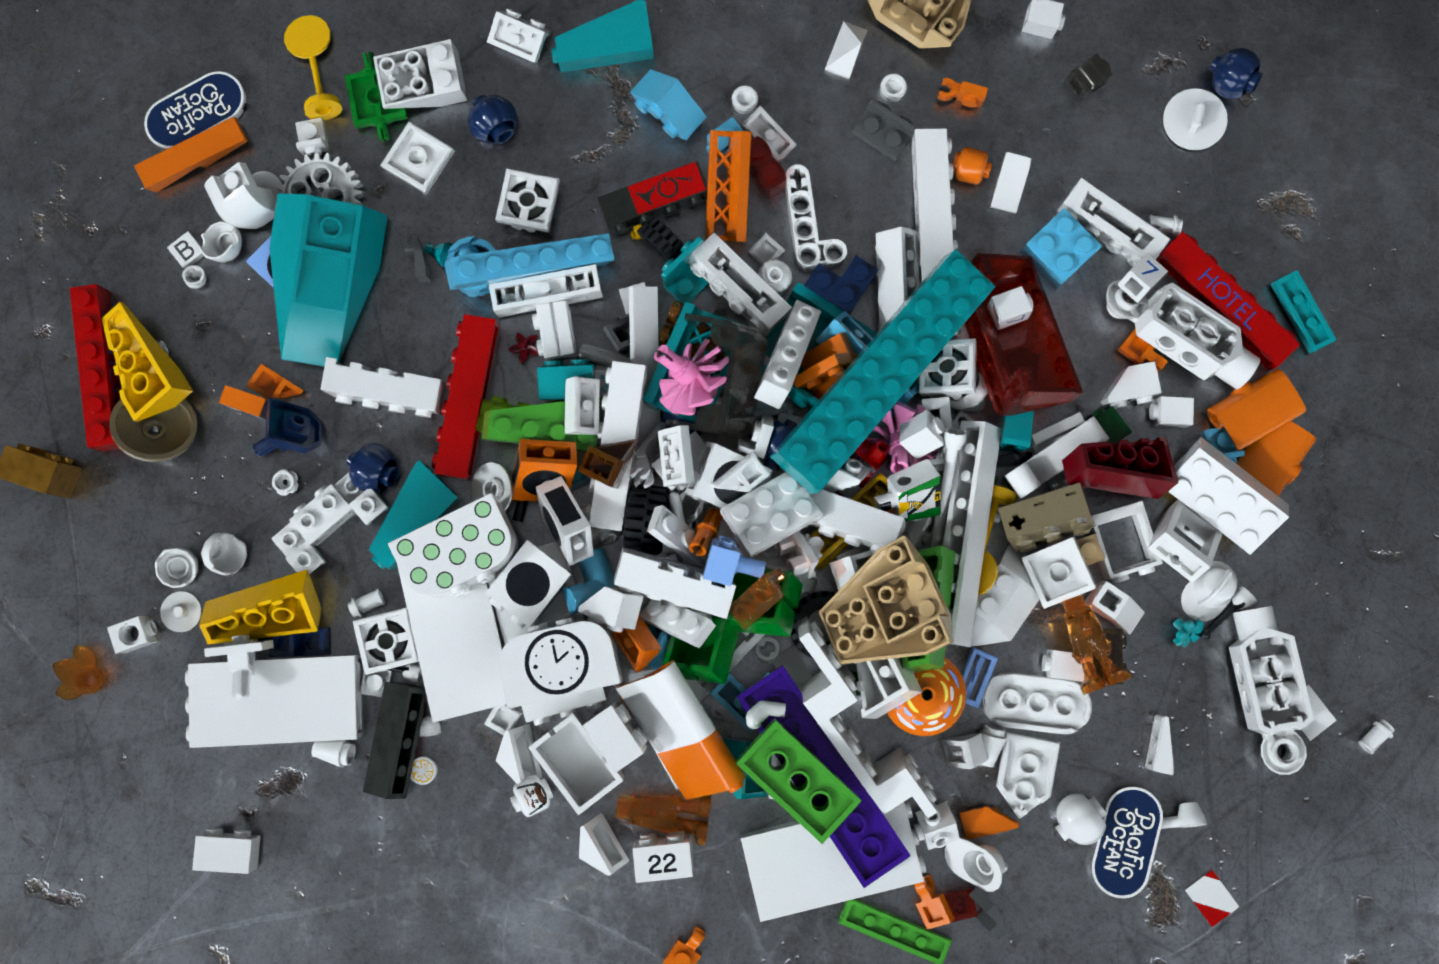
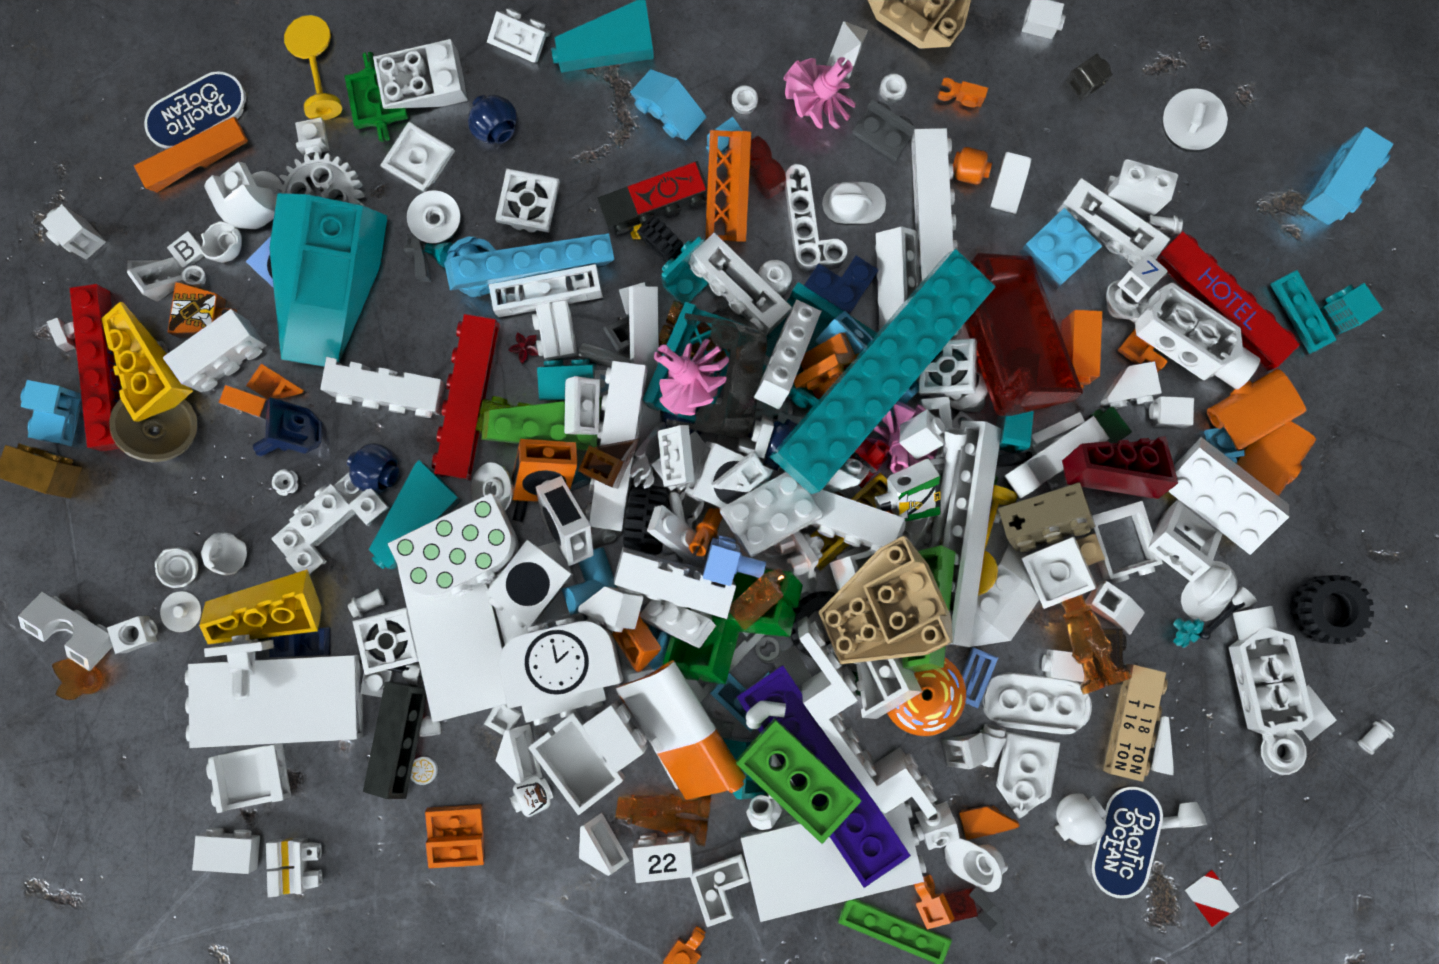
(50, 615): none -> white arch
(54, 412): none -> medium azure brick
(62, 334): none -> white tile
(72, 232): none -> white brick
(155, 277): none -> white slope
(193, 310): none -> torso
(215, 351): none -> white piece
(248, 777): none -> white panel
(290, 867): none -> white hips
(335, 752): white cone -> none
(427, 206): none -> white dish
(455, 836): none -> orange slope
(711, 884): none -> white brick
(763, 812): none -> white rock
(764, 126): white slope -> none
(766, 249): white tile -> none
(817, 89): none -> bright pink piece
(854, 203): none -> white piece
(1010, 307): white brick -> none
(1082, 338): none -> orange brick
(1135, 723): none -> tan brick
(1141, 187): none -> white panel
(1236, 73): dark blue plant -> none
(1348, 176): none -> medium azure brick
(1350, 308): none -> teal brick
(1354, 609): none -> black tyre

